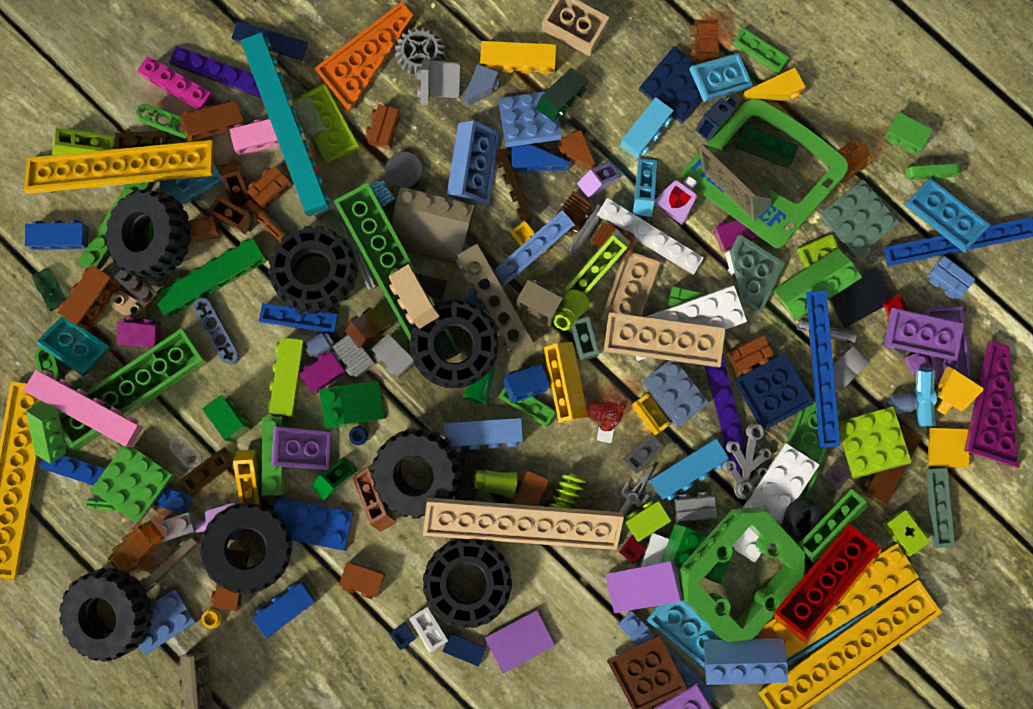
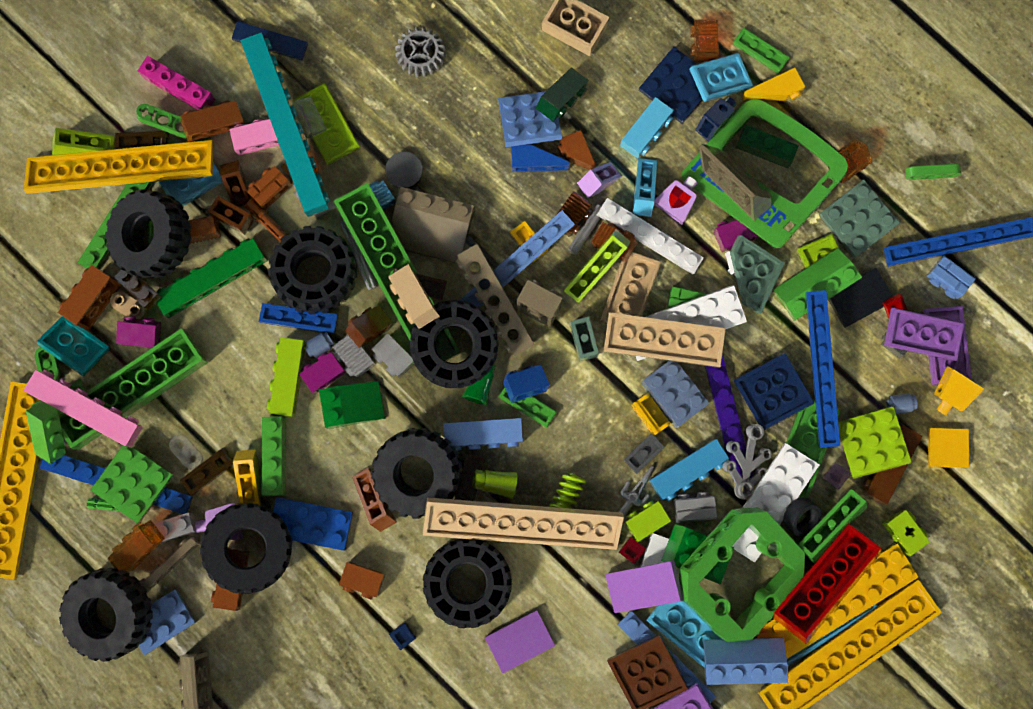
(49, 288): clear green slope -> none
(56, 235): blue brick -> none
(211, 618): yellow plate -> none
(214, 71): dark purple plate -> none
(217, 330): sand blue beam -> none
(226, 418): green brick -> none
(284, 609): blue brick -> none
(301, 448): medium lavender tile -> none
(333, 478): green slope -> none
(357, 62): orange wing -> none
(358, 435): dark blue plate -> none
(383, 126): dark orange brick -> none
(428, 629): white hinge -> none
(438, 80): light grey bracket -> none
(464, 649): dark blue tile -> none
(473, 163): medium blue slope -> none
(481, 85): sand blue slope -> none
(510, 179): dark brown plate -> none
(518, 57): yellow brick -> none
(531, 489): dark orange brick -> none
(565, 382): yellow brick -> none
(572, 307): lime plant -> none
(605, 436): white sticker -> none
(606, 414): clear red hair -> none
(750, 354): dark orange brick -> none
(835, 333): light grey pin -> none
(848, 366): light grey brick -> none
(907, 133): bright green brick -> none
(917, 361): medium lavender plate -> none
(925, 397): medium azure piece -> none
(940, 508): sand green plate -> none
(947, 215): dark azure tile -> none
(993, 414): magenta wing -> none

